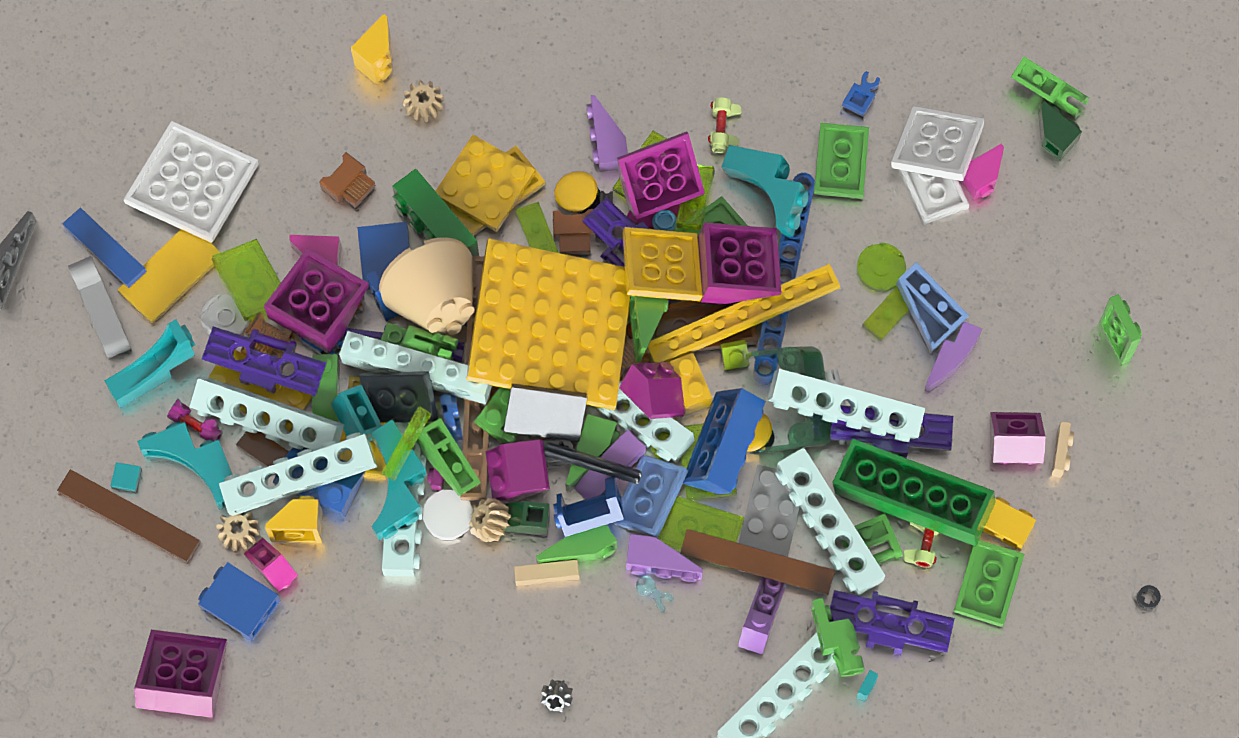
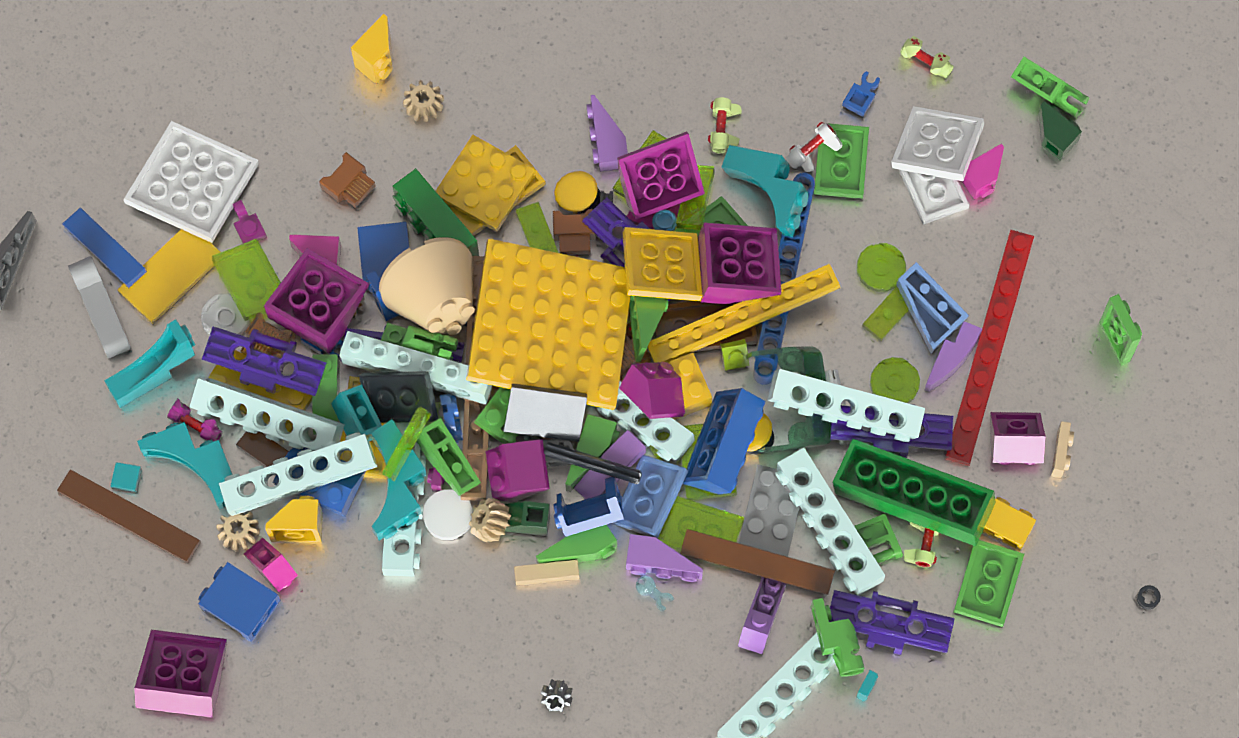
(248, 226): none -> magenta plate
(801, 155): none -> white piece
(895, 380): none -> clear neon green tile
(939, 64): none -> yellowish green piece
(989, 347): none -> red plate

